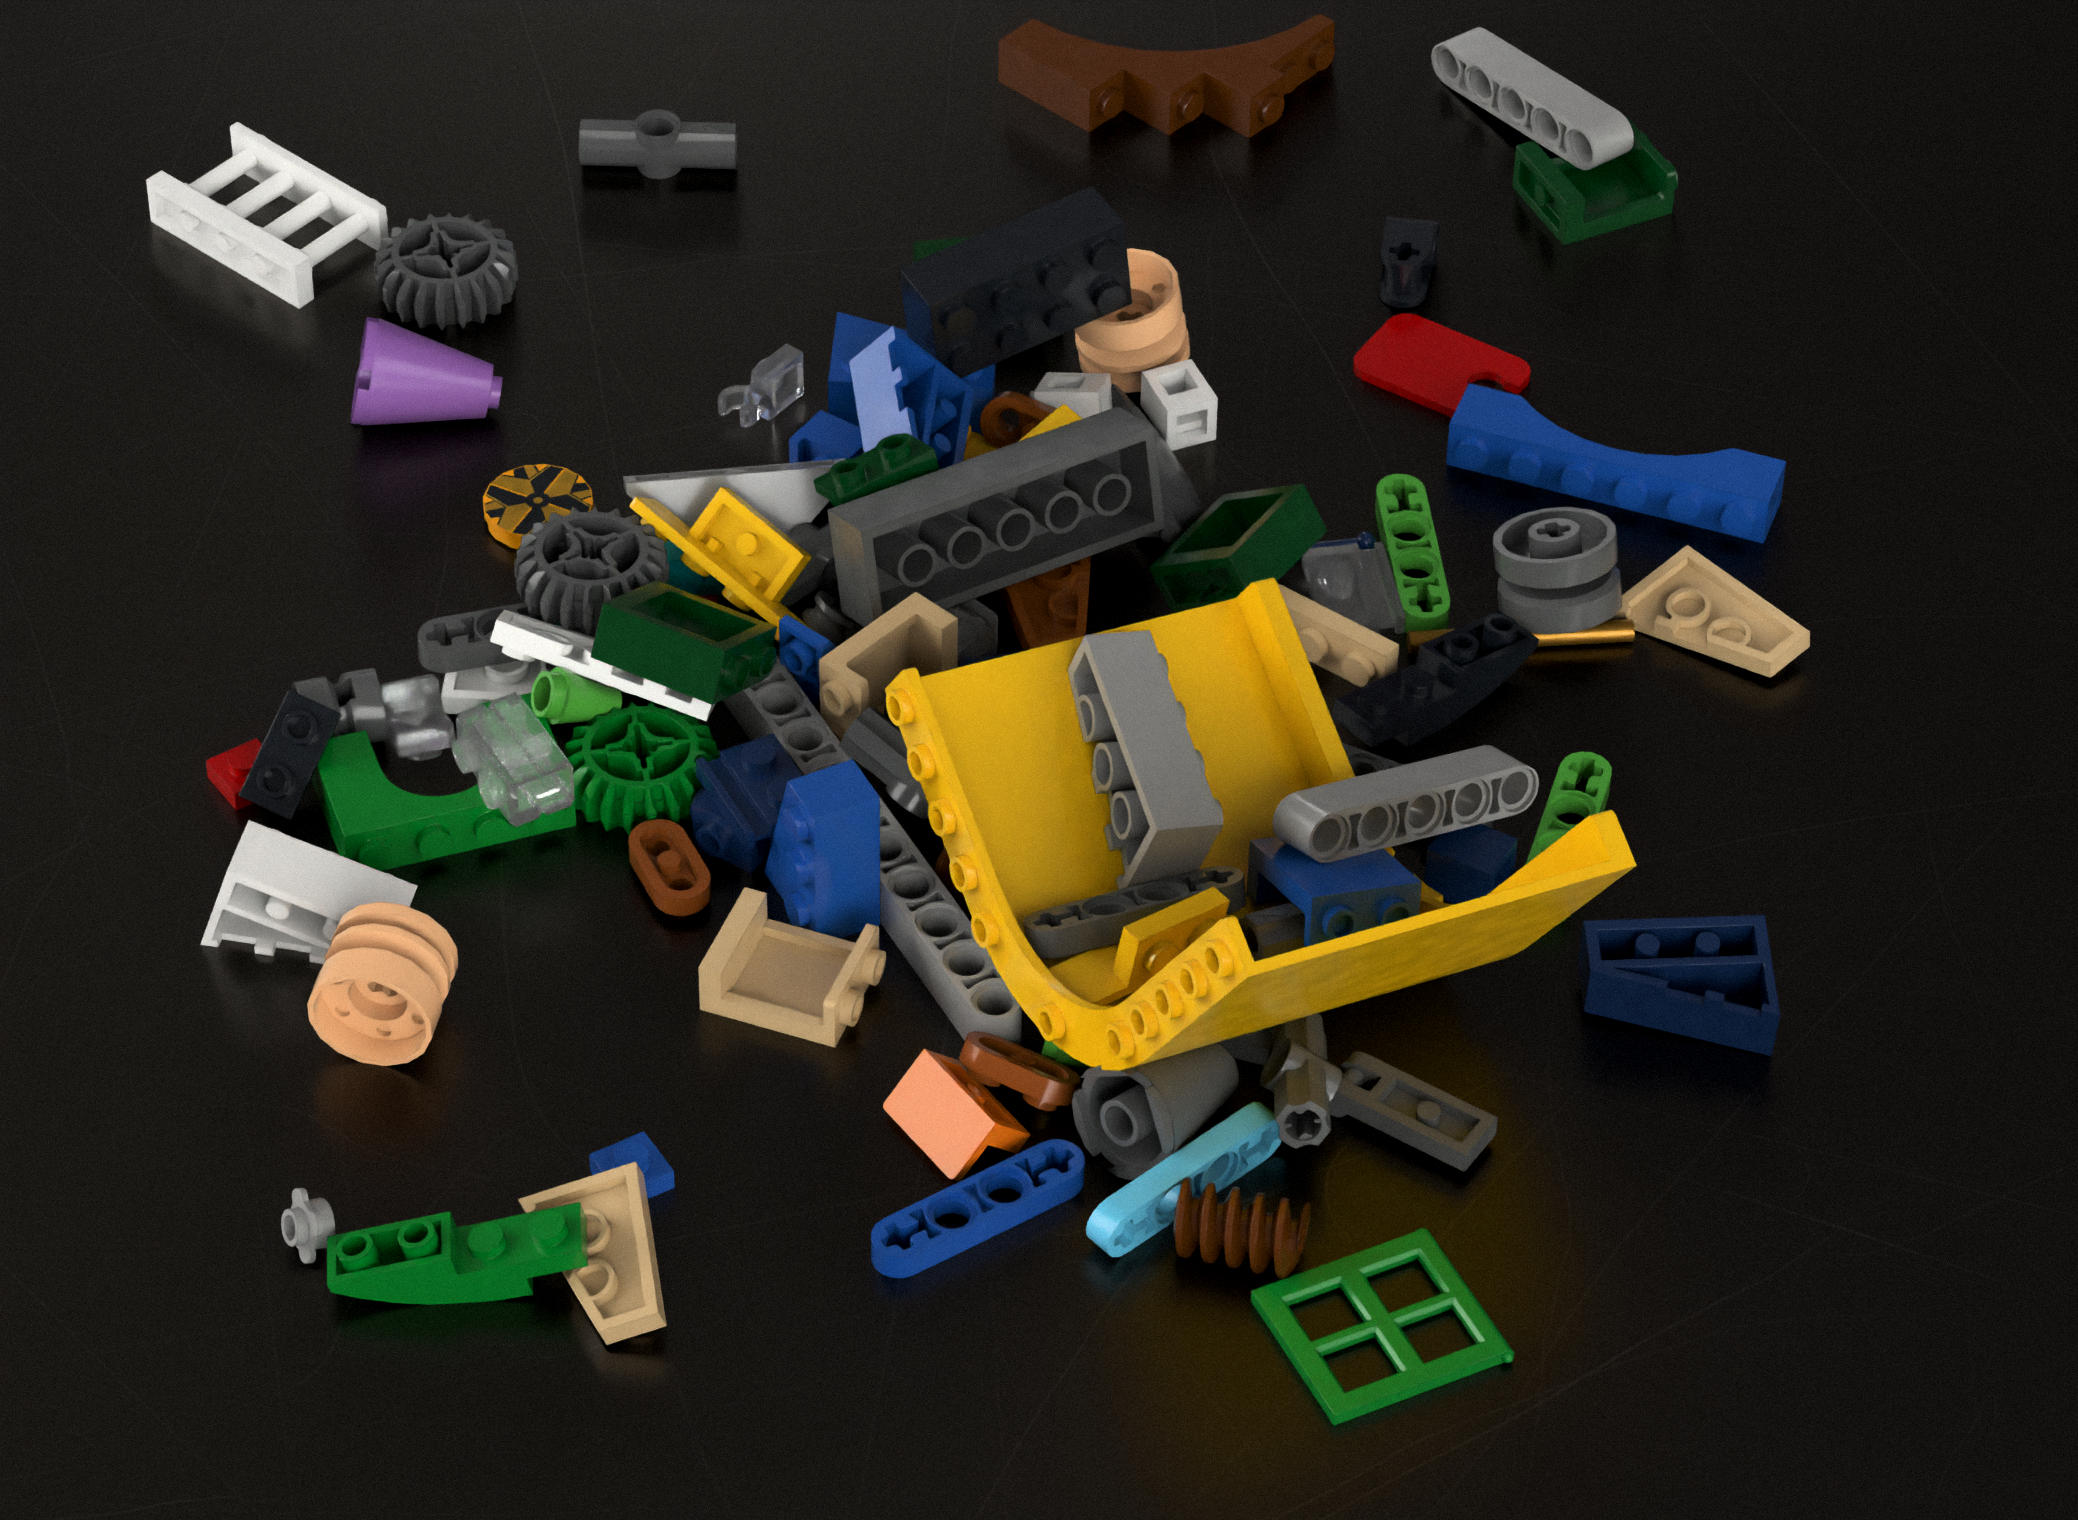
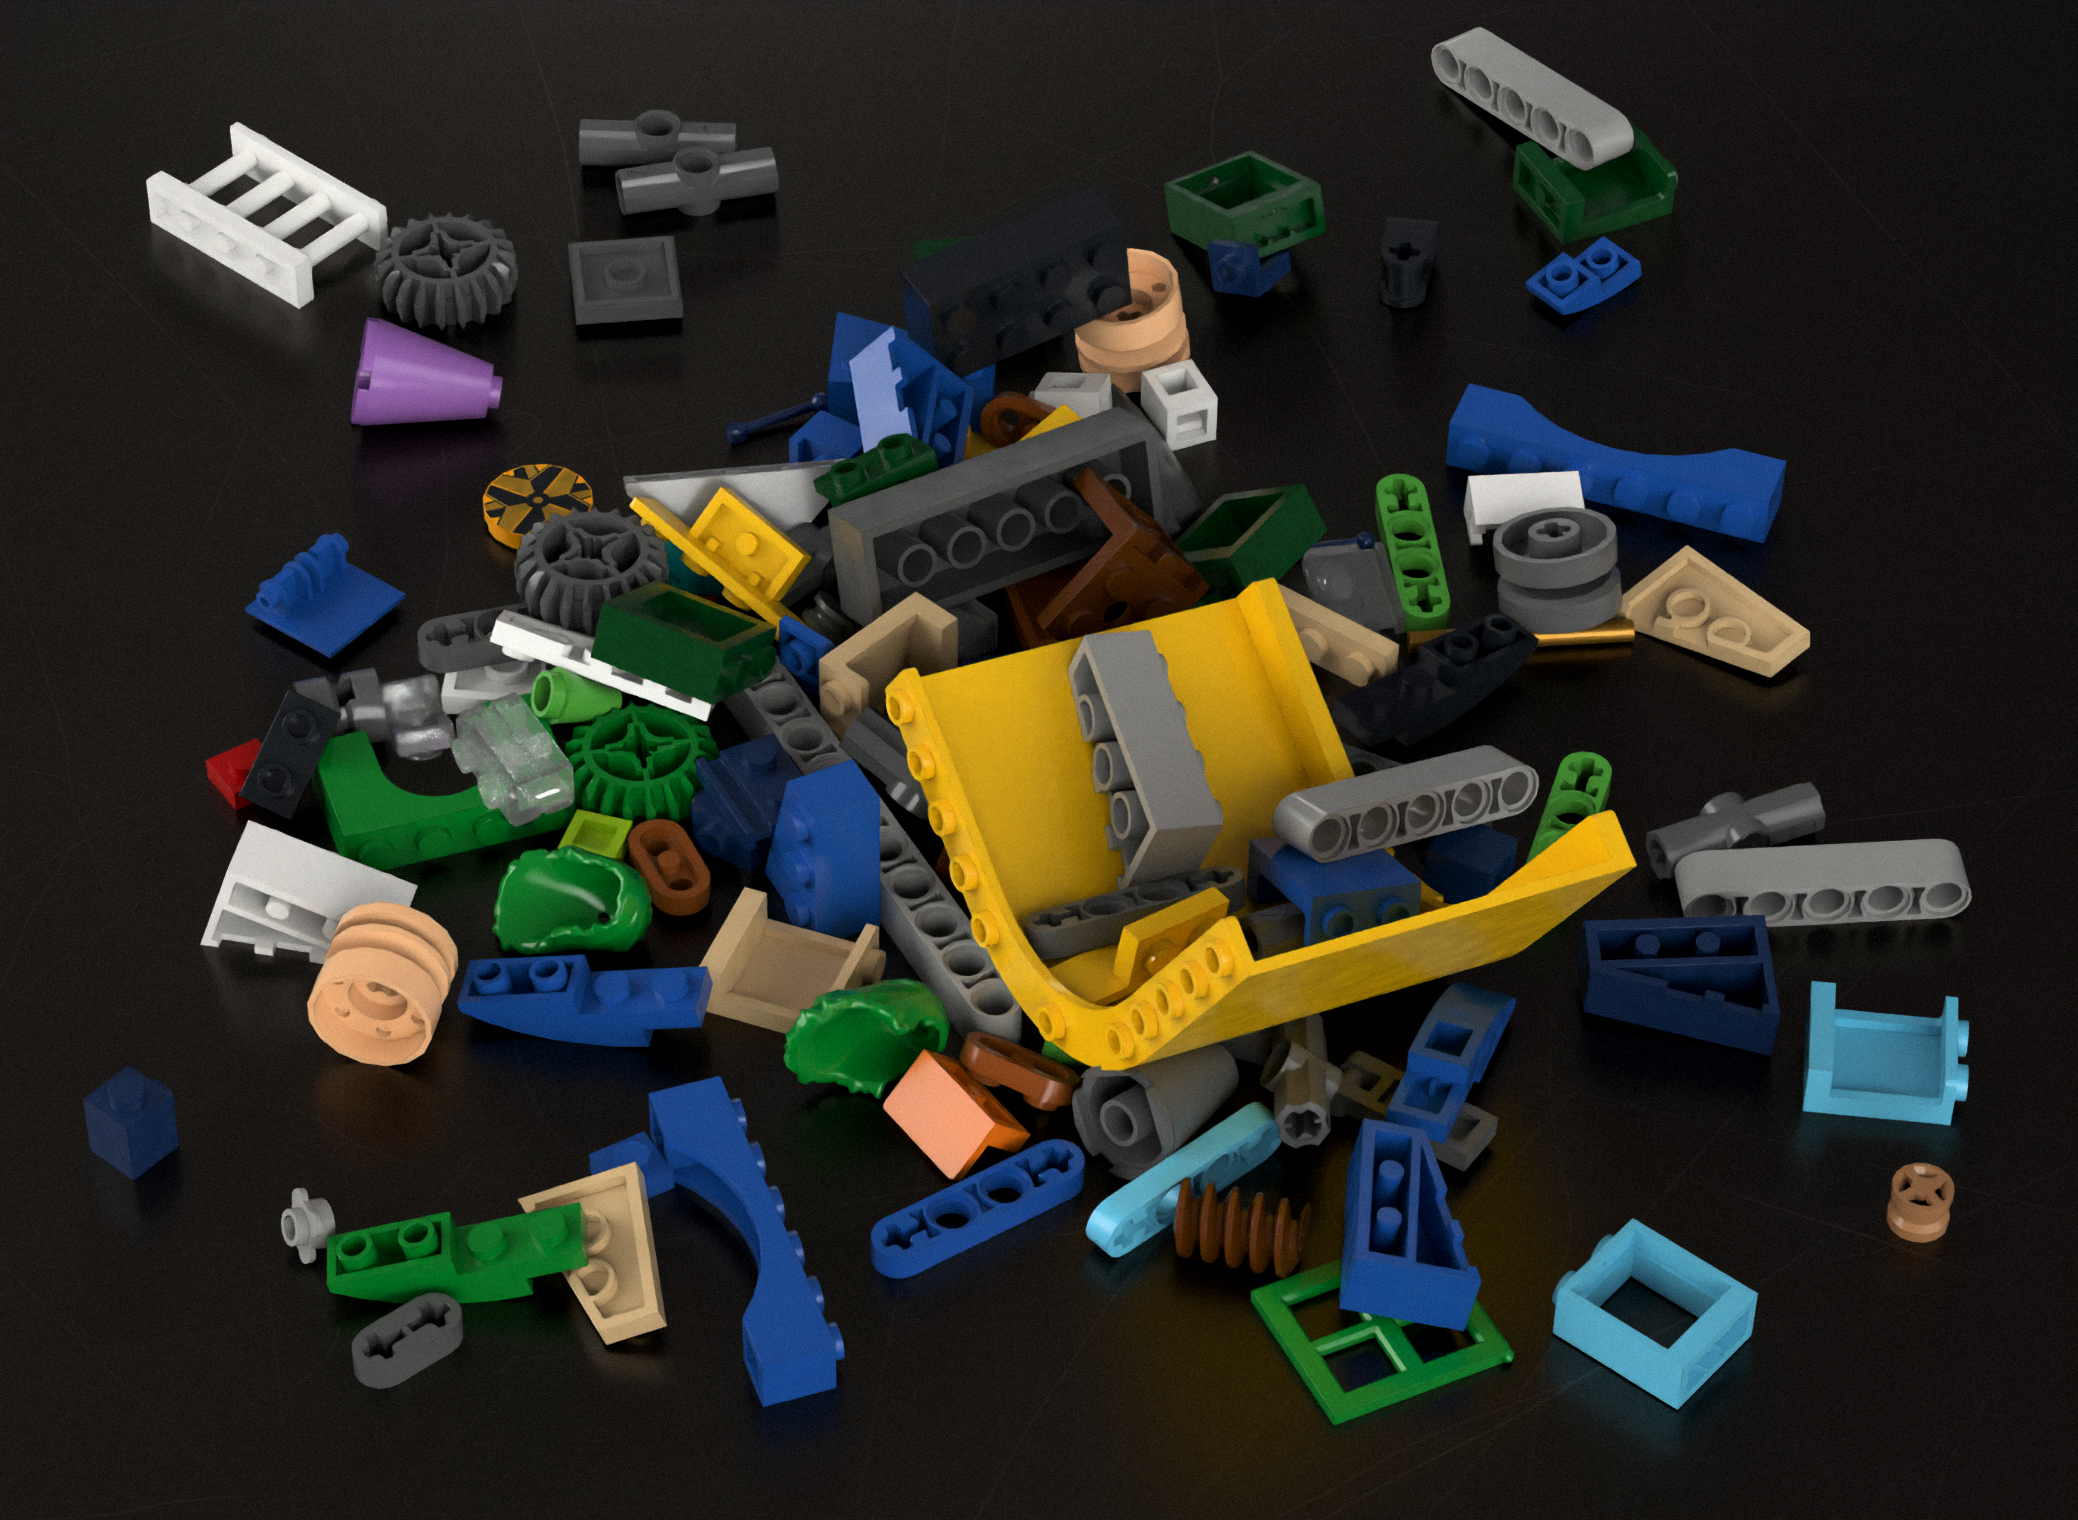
(131, 1122): none -> dark blue brick
(323, 598): none -> blue hinge
(407, 1339): none -> dark grey beam
(557, 897): none -> green piece
(571, 1004): none -> blue slope
(598, 834): none -> lime plate
(625, 280): none -> dark grey plate
(697, 180): none -> dark grey piece
(738, 431): none -> dark blue hinge
(773, 387): clear plate -> none
(783, 1328): none -> blue arch
(866, 1035): none -> green piece
(1132, 567): none -> reddish brown bracket
(1163, 88): reddish brown arch -> none
(1240, 271): none -> dark blue bracket
(1246, 203): none -> dark green window
(1398, 1234): none -> blue wedge
(1434, 363): red piece -> none
(1449, 1058): none -> blue slope
(1498, 498): none -> white hinge
(1587, 280): none -> blue slope
(1638, 1252): none -> medium azure window
(1738, 824): none -> dark grey piece
(1826, 882): none -> light grey beam
(1882, 1061): none -> medium azure panel
(1920, 1202): none -> medium nougat wheel

